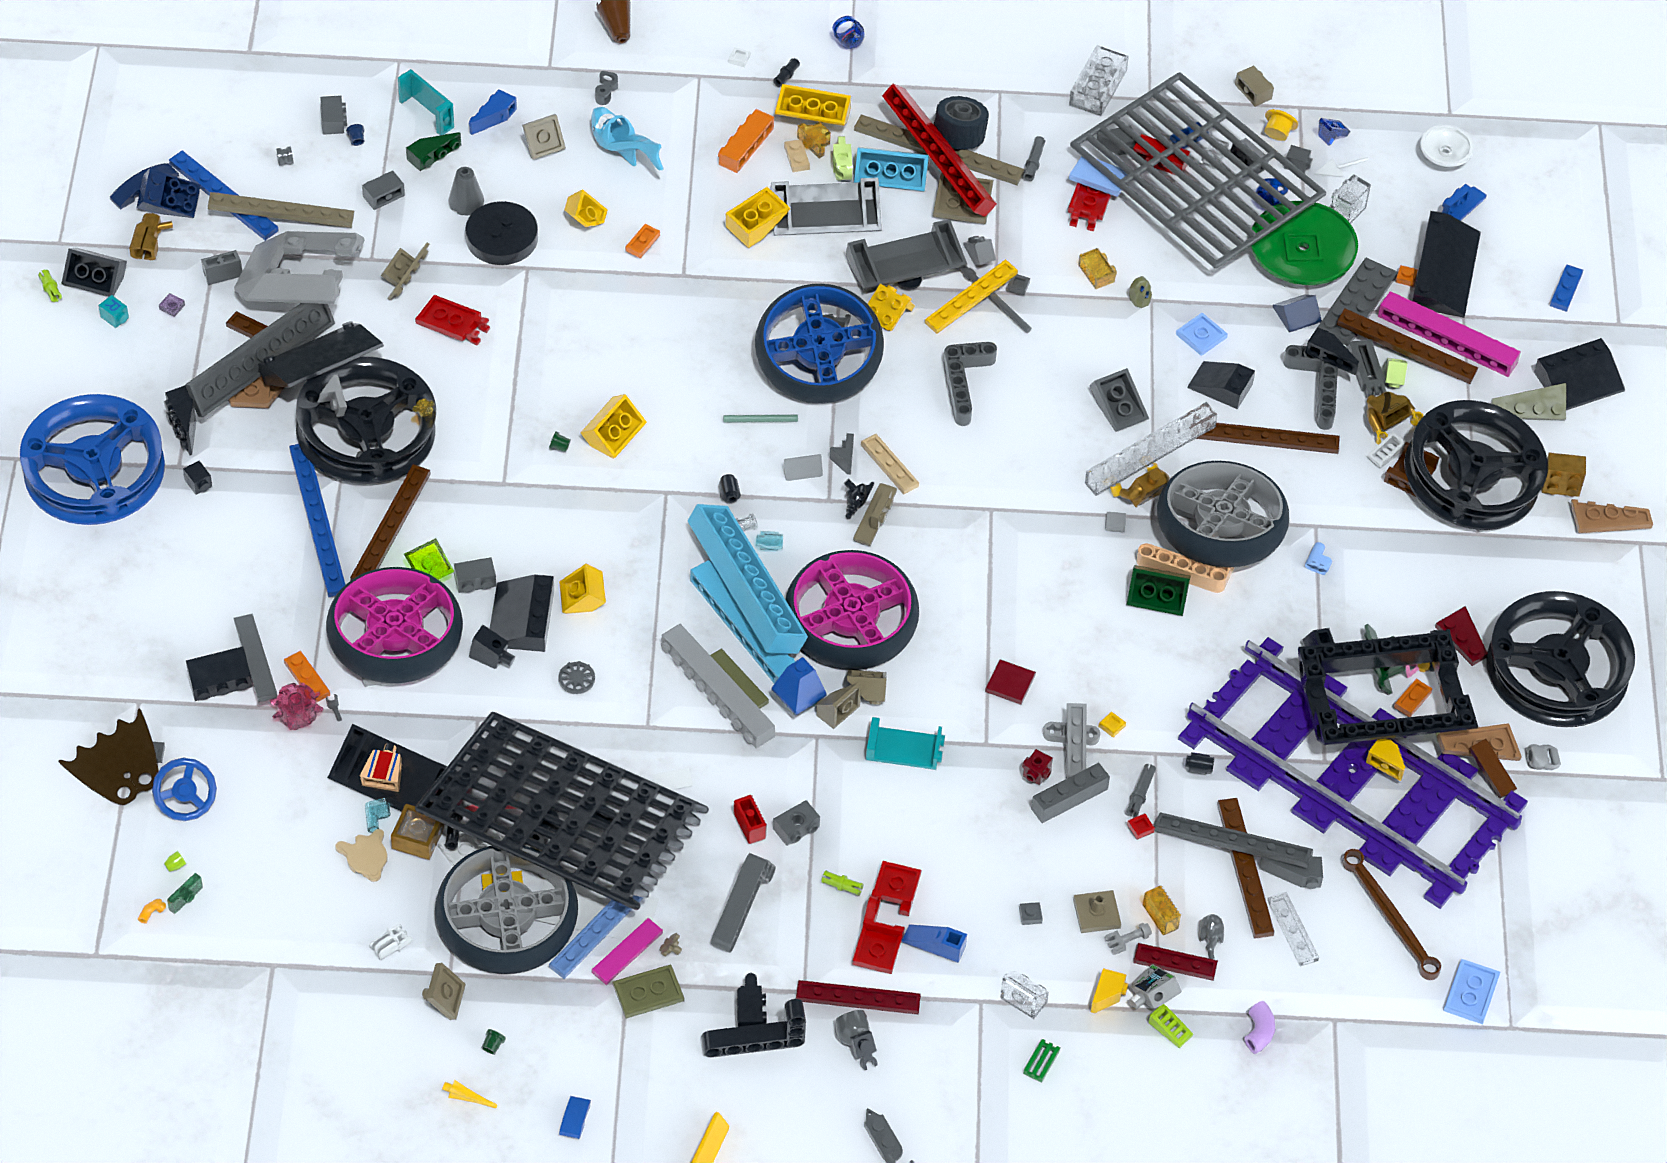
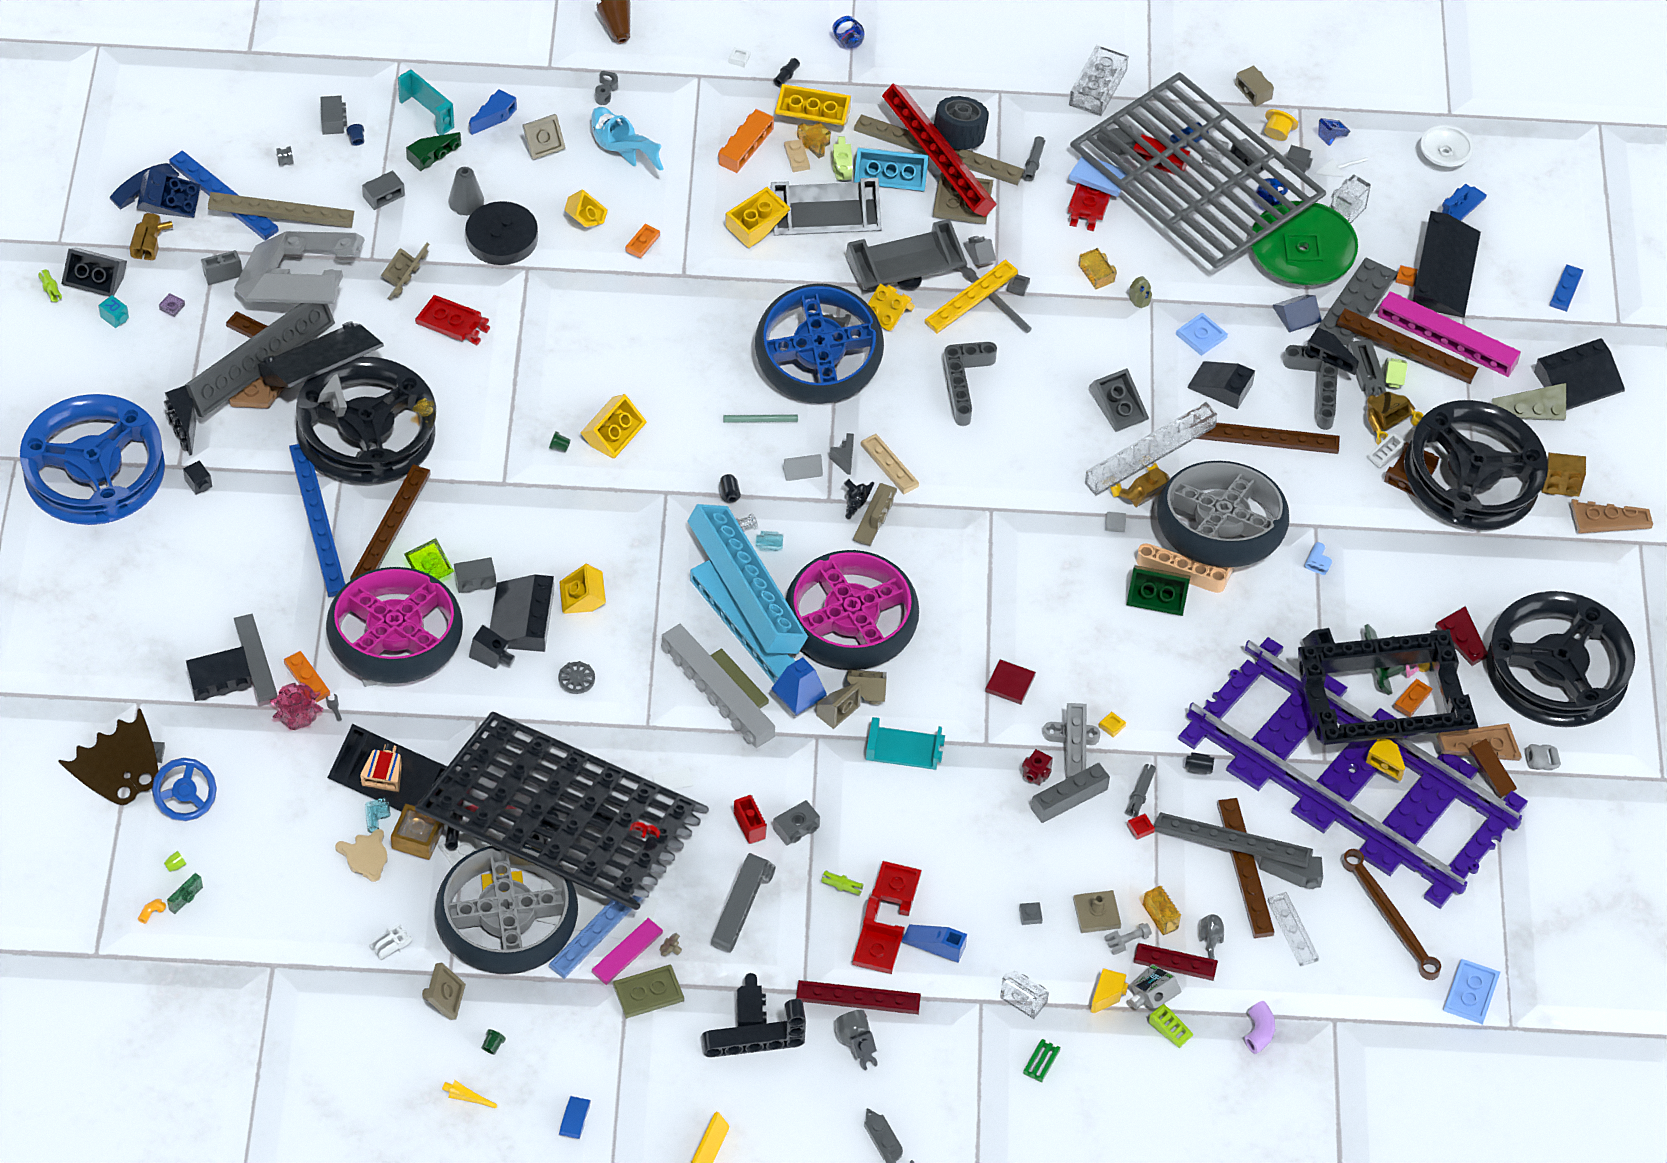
(640, 826): none -> red piece

